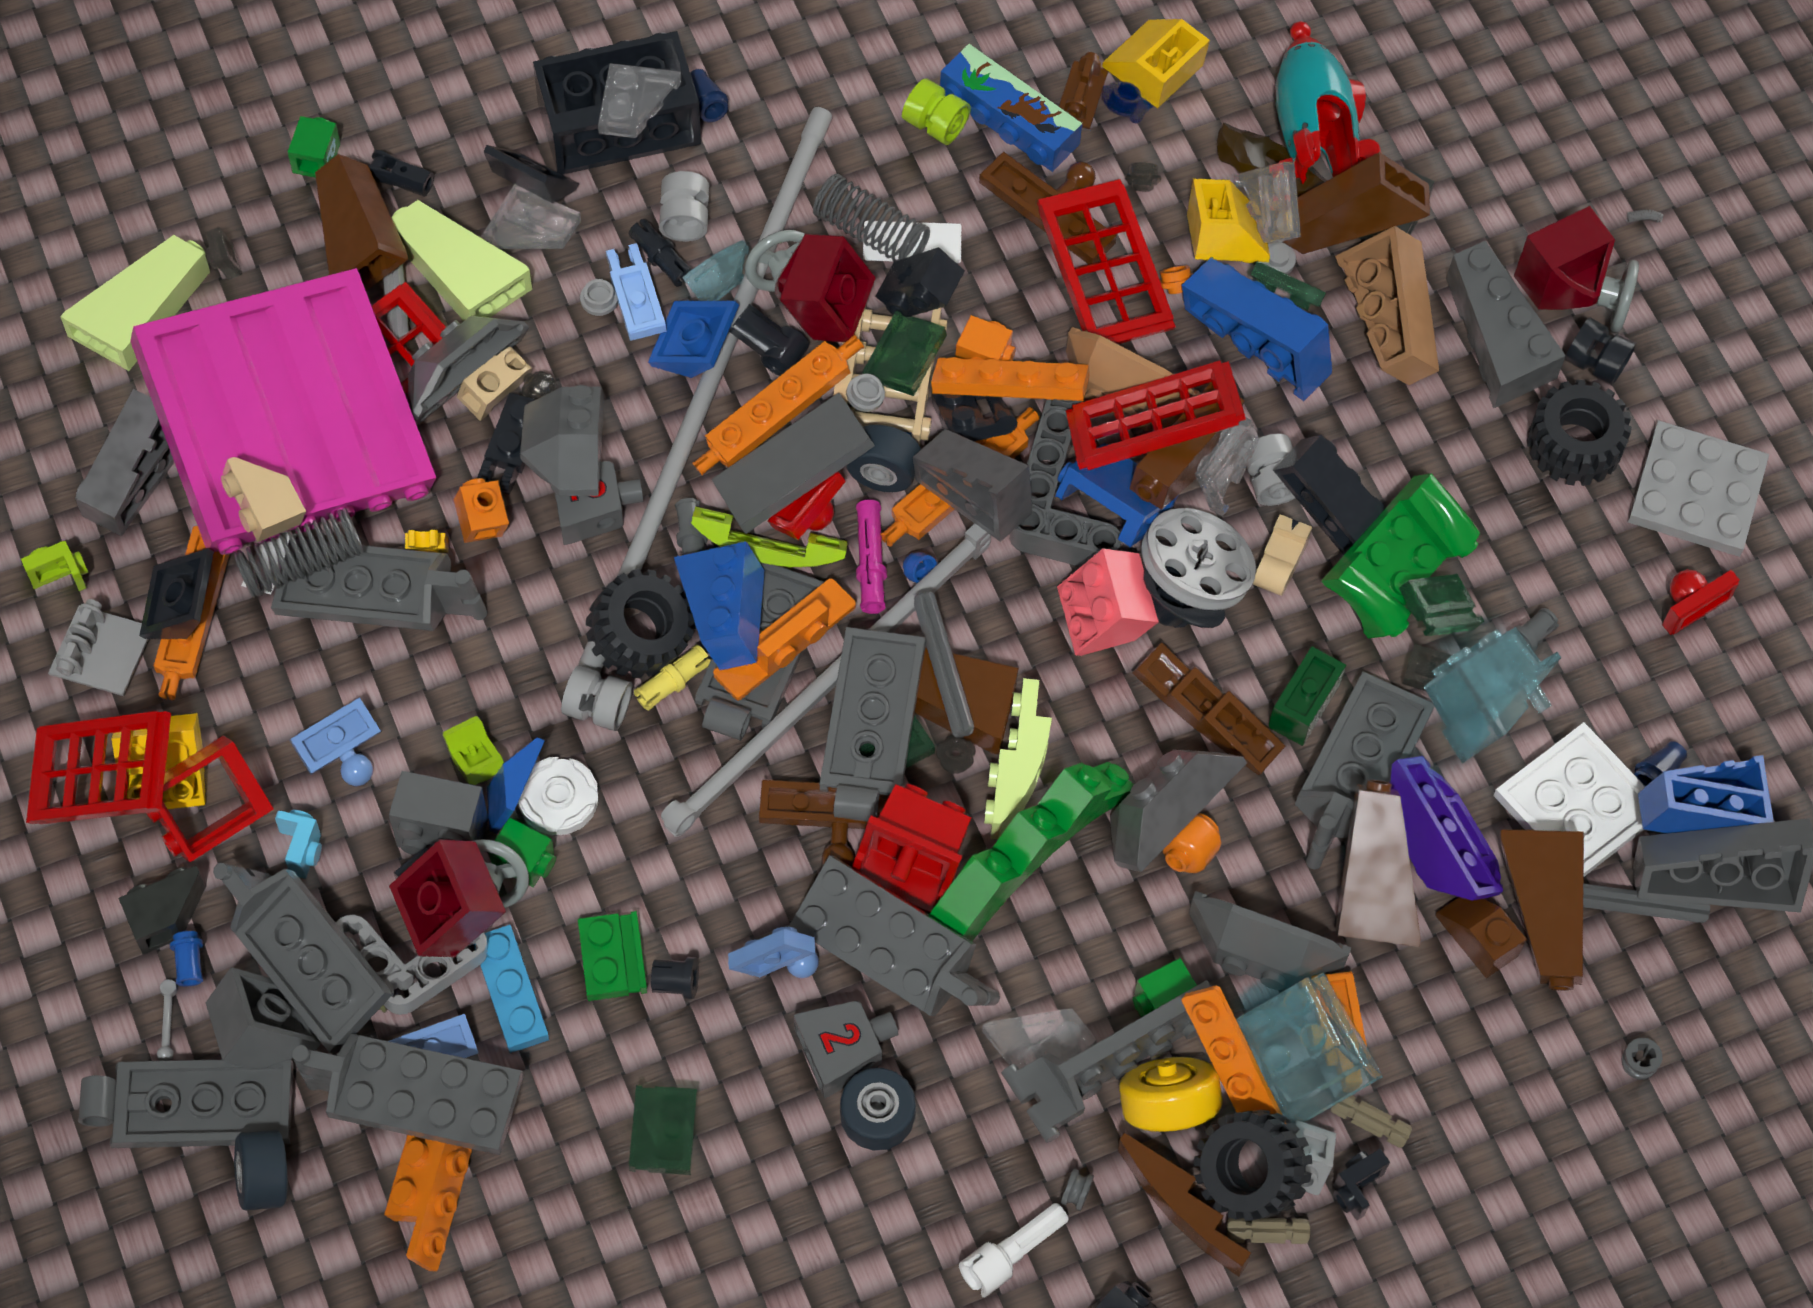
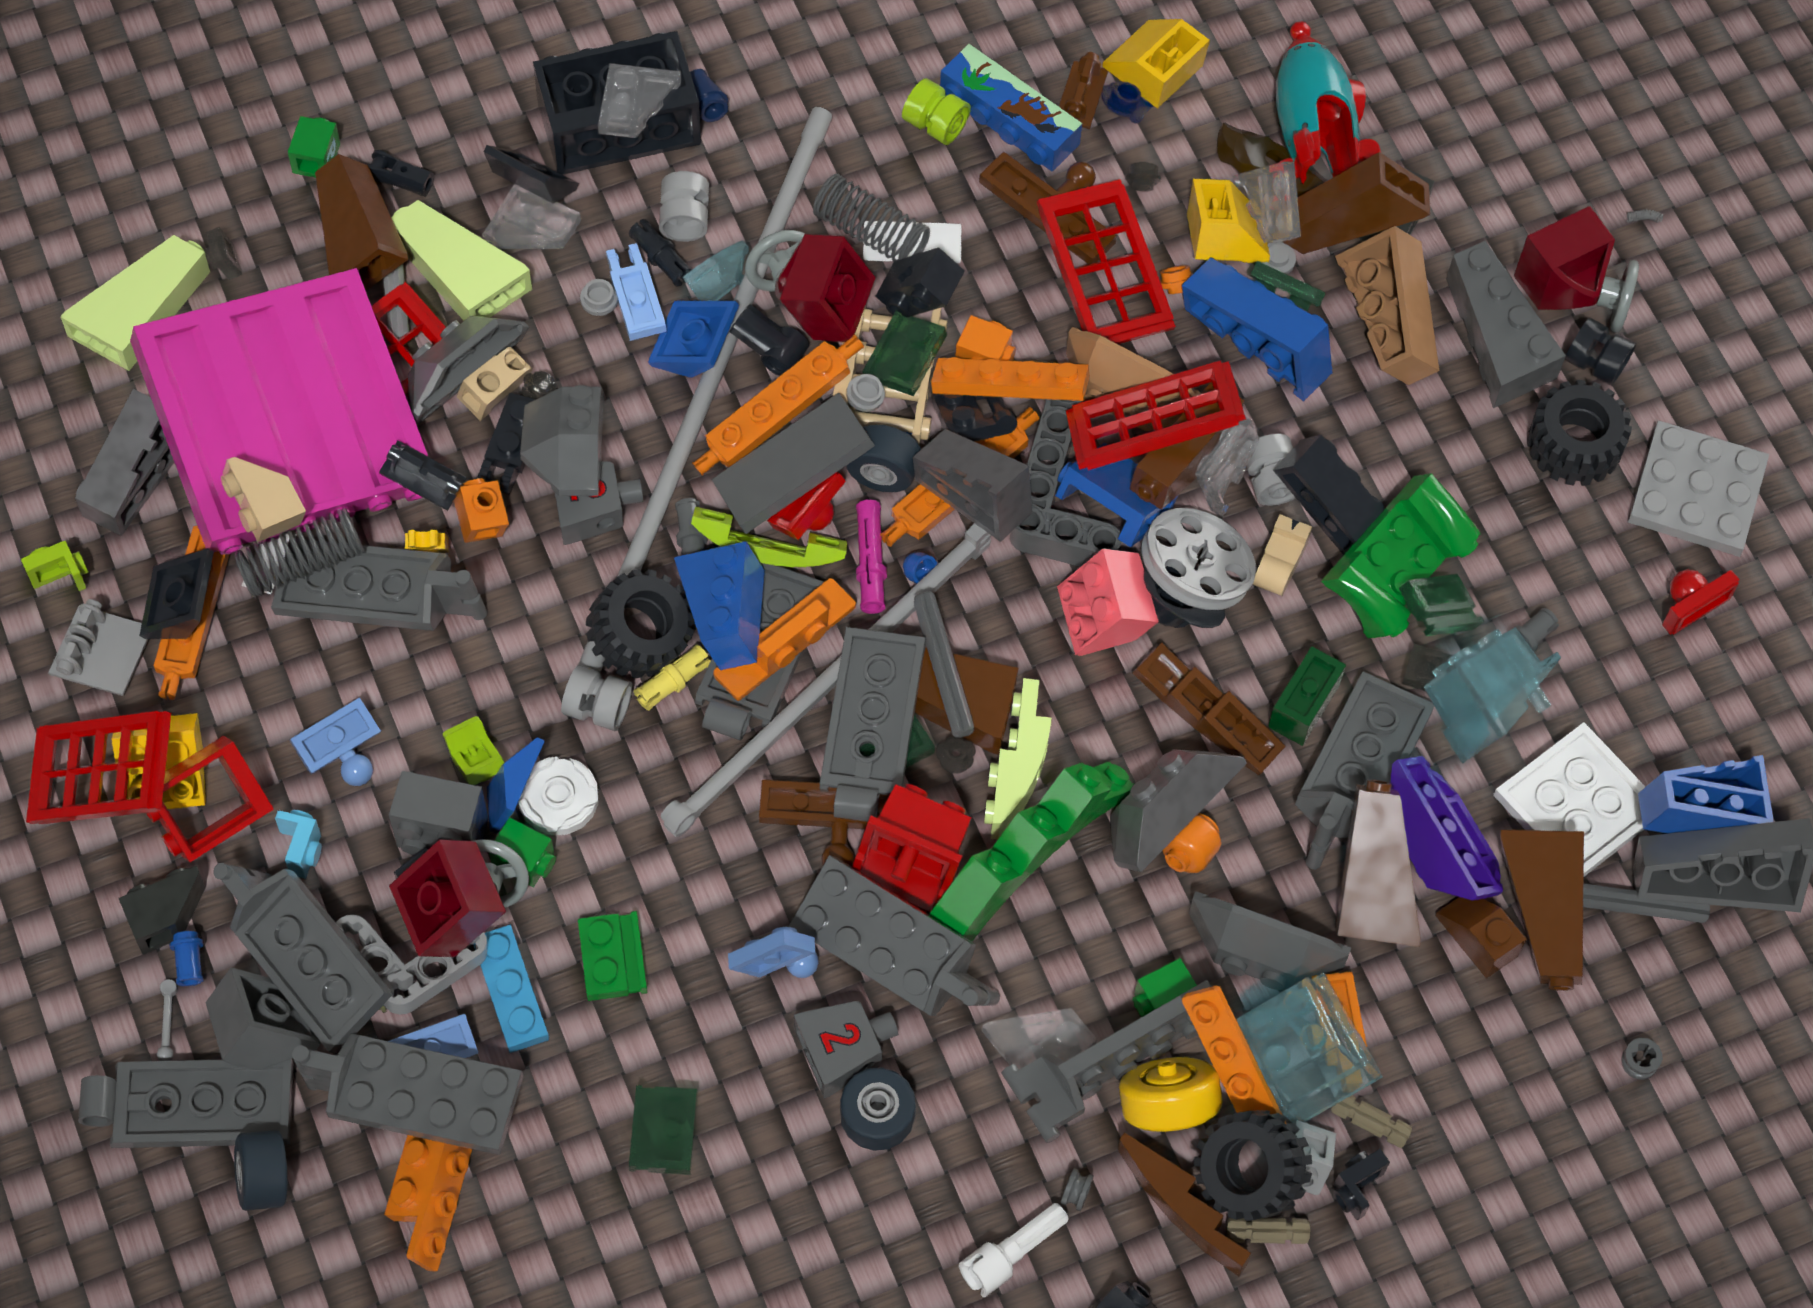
(422, 475): none -> black hinge
(675, 977): black bush -> none
(1665, 759): dark blue cone -> none

